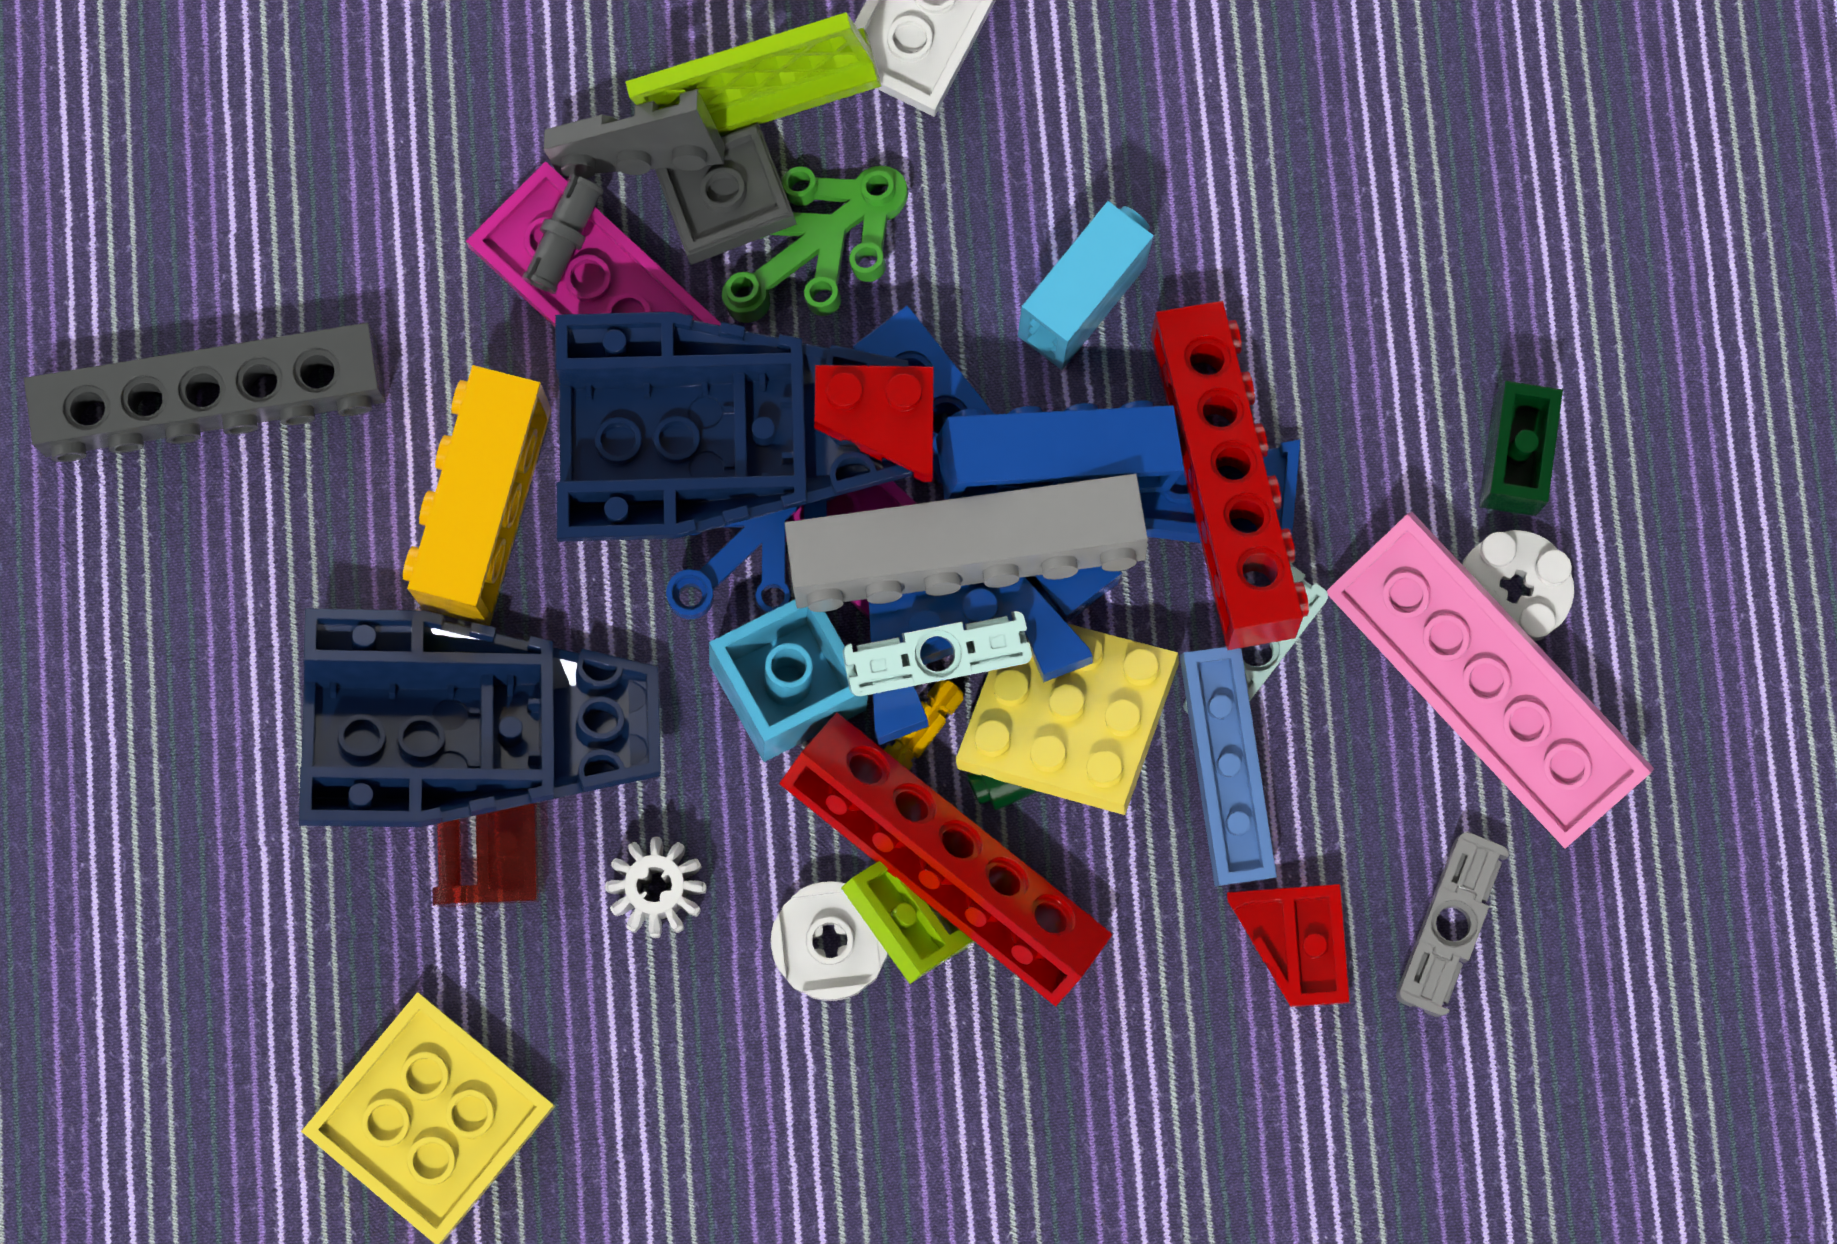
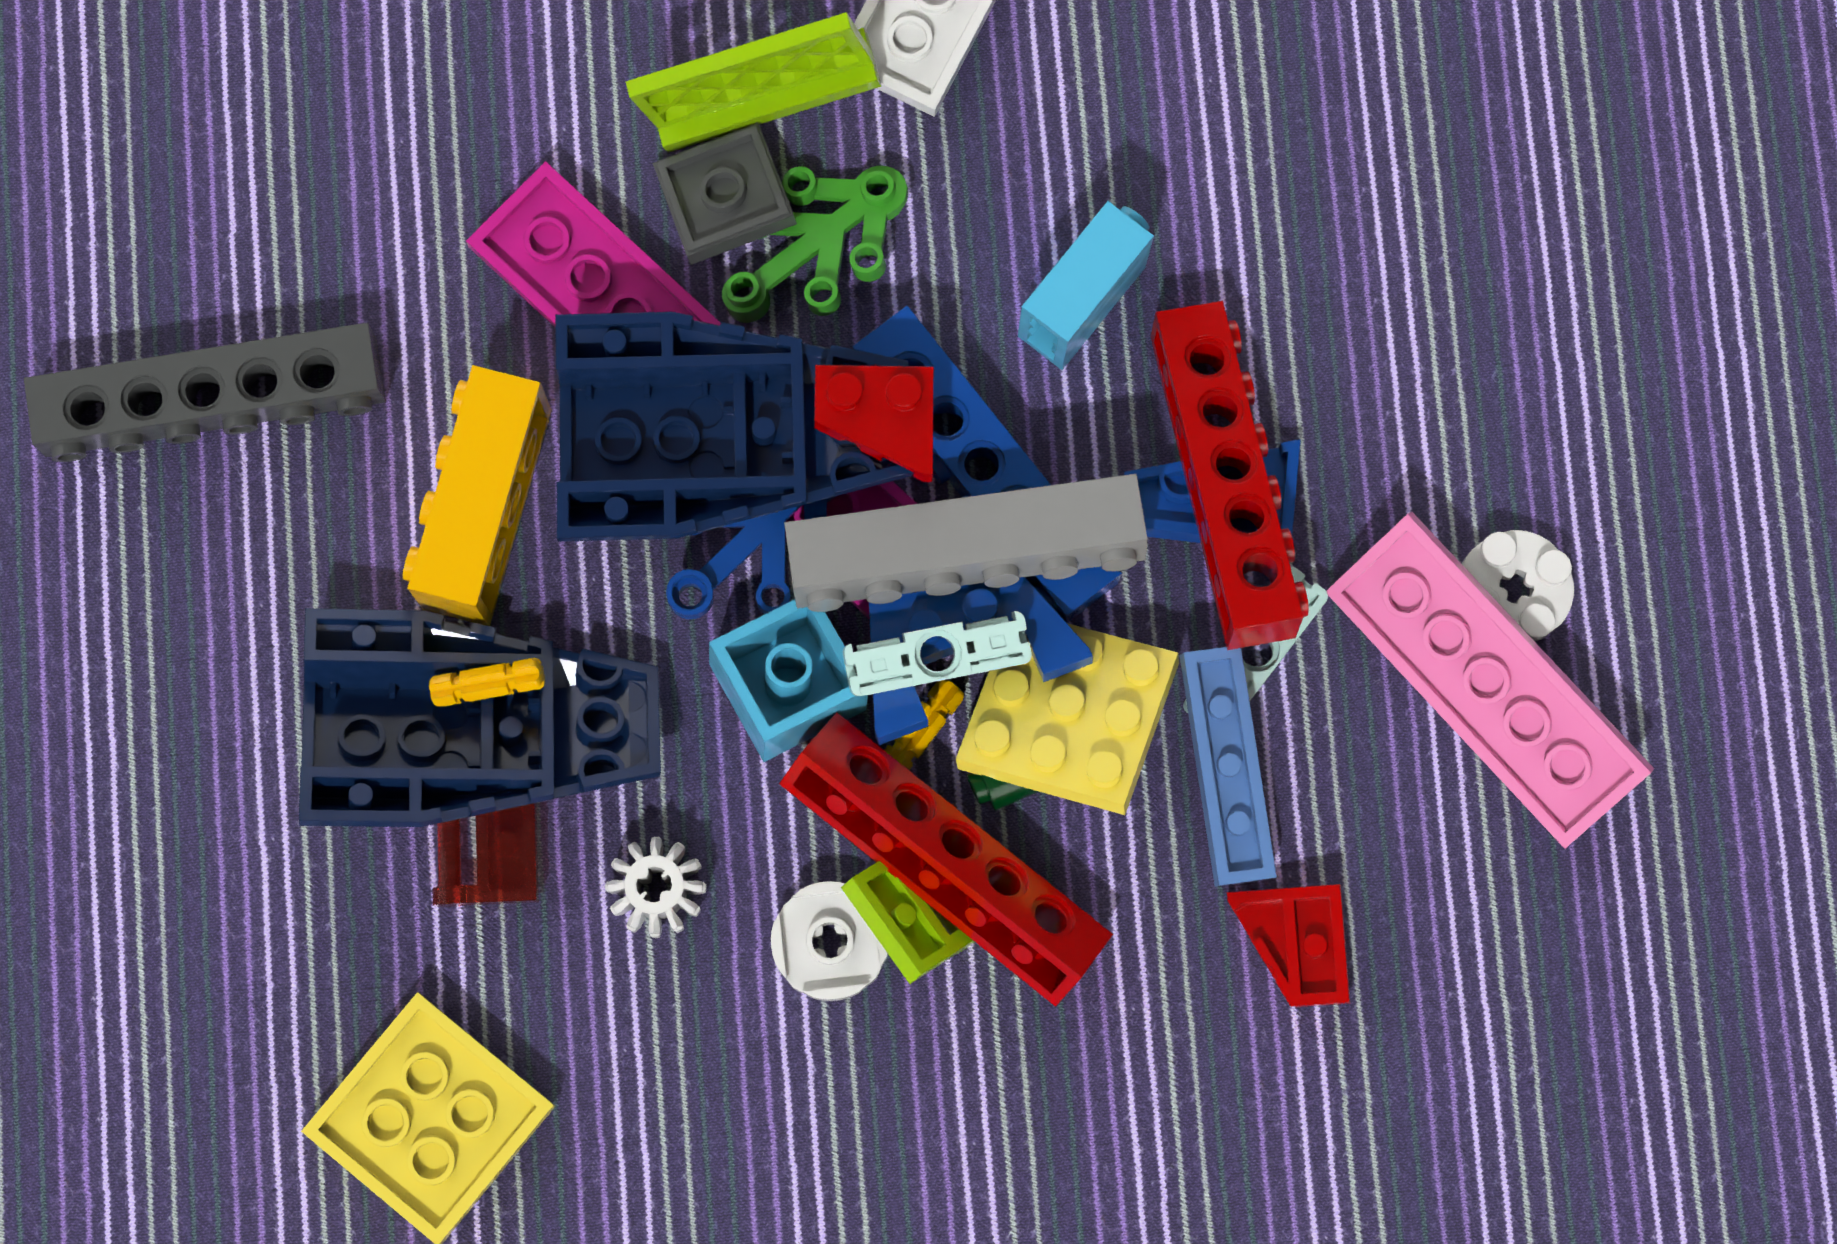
(487, 682): none -> yellow axle
(562, 233): dark grey pin -> none
(651, 139): dark grey wing -> none
(1058, 447): blue brick -> none
(1462, 886): light grey piece -> none
(1521, 448): dark green brick -> none

